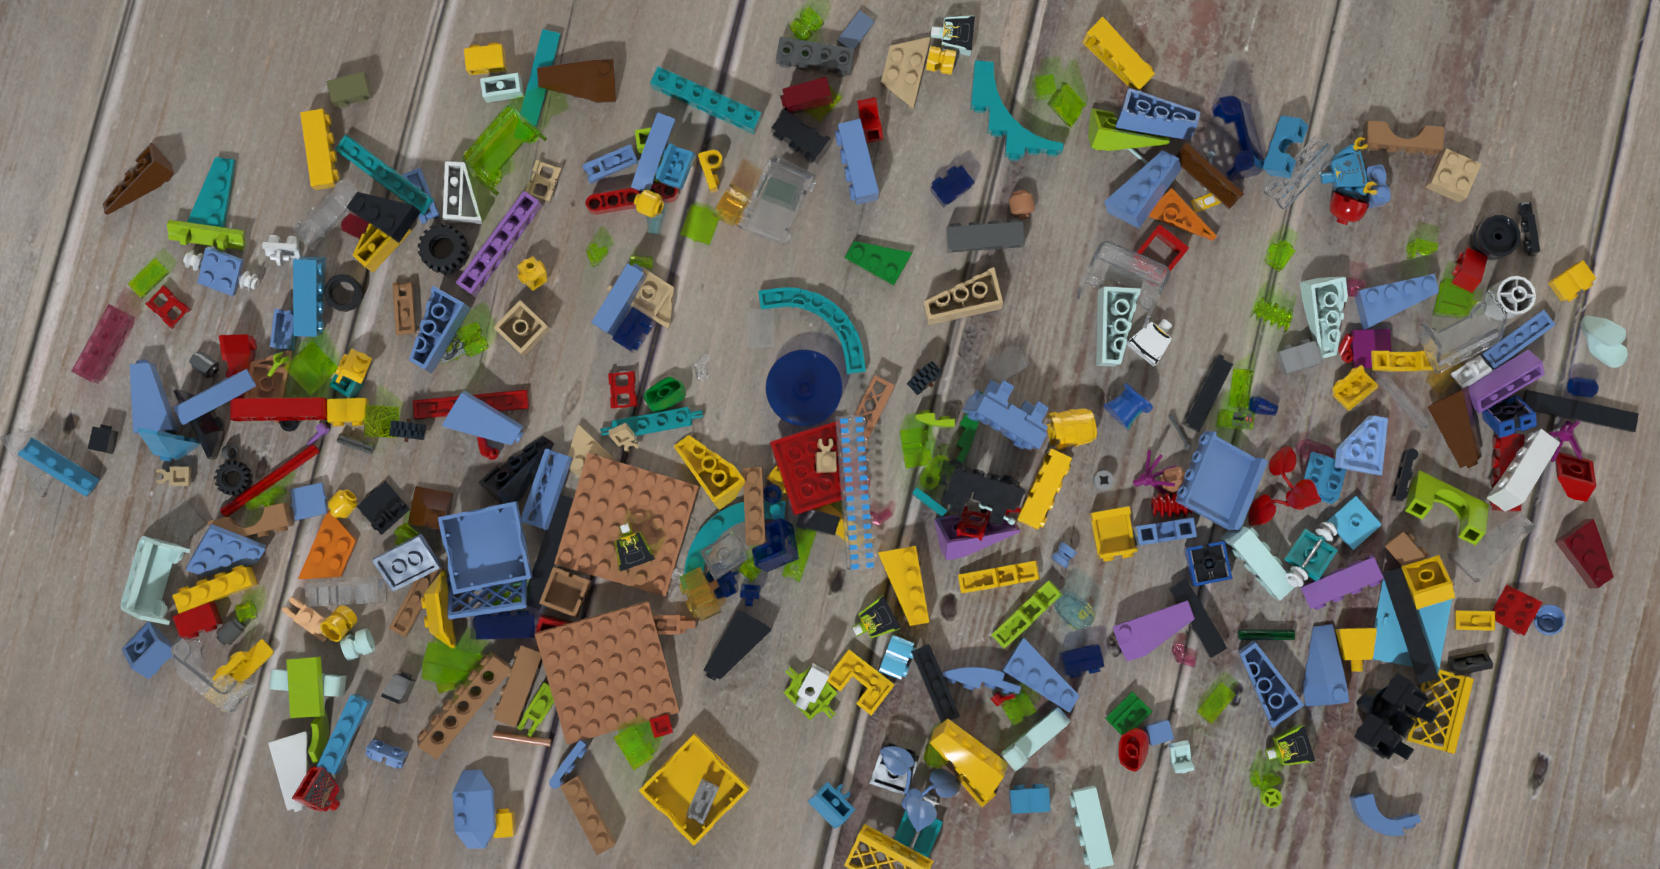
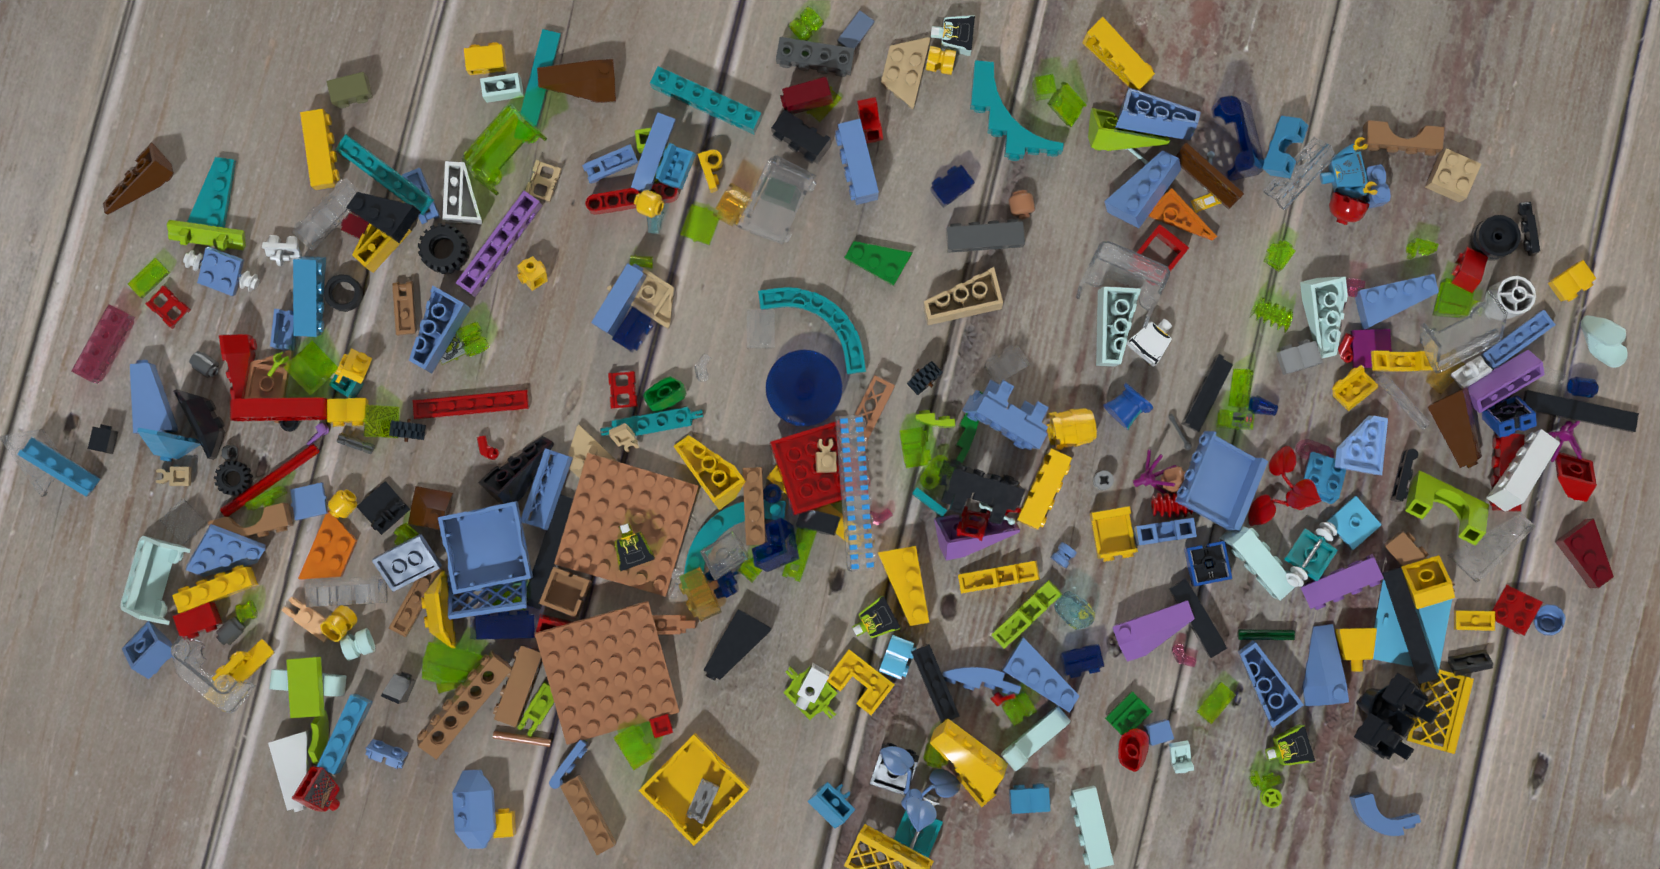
(214, 396): medium blue slope -> none
(482, 420): medium blue slope -> none
(522, 328): tan brick -> none
(595, 255): clear neon green tile -> none
(750, 592): clear blue tile -> none

